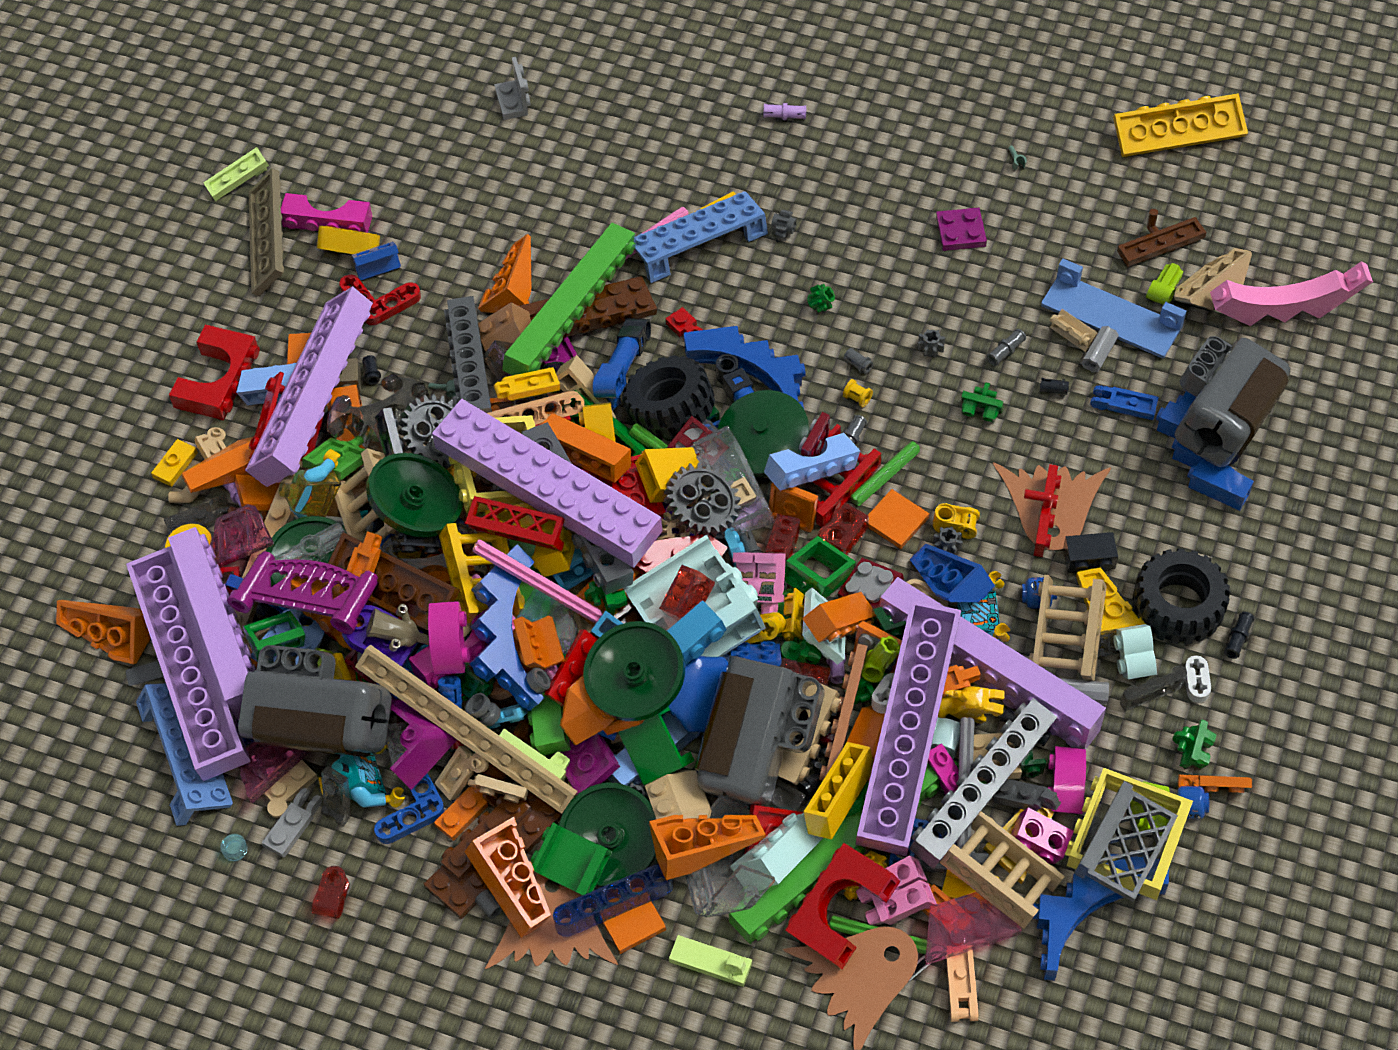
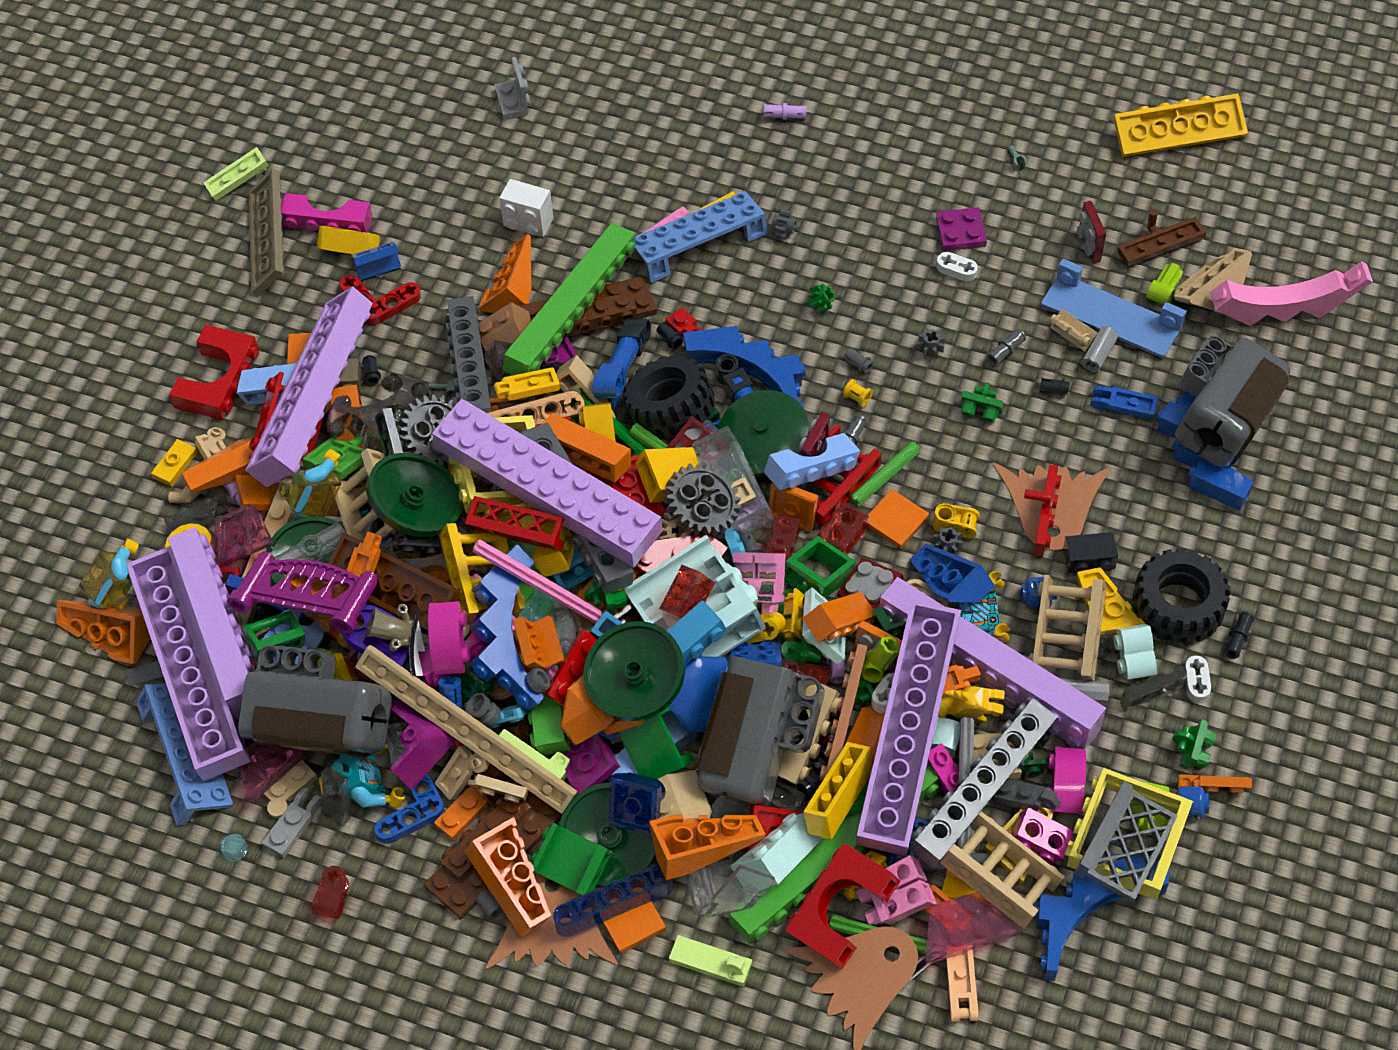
(109, 578): none -> clear yellow torso
(416, 646): none -> sticker
(526, 208): none -> white brick
(634, 801): none -> clear blue slope
(673, 338): none -> black pin
(957, 266): none -> white beam
(1091, 232): none -> piece

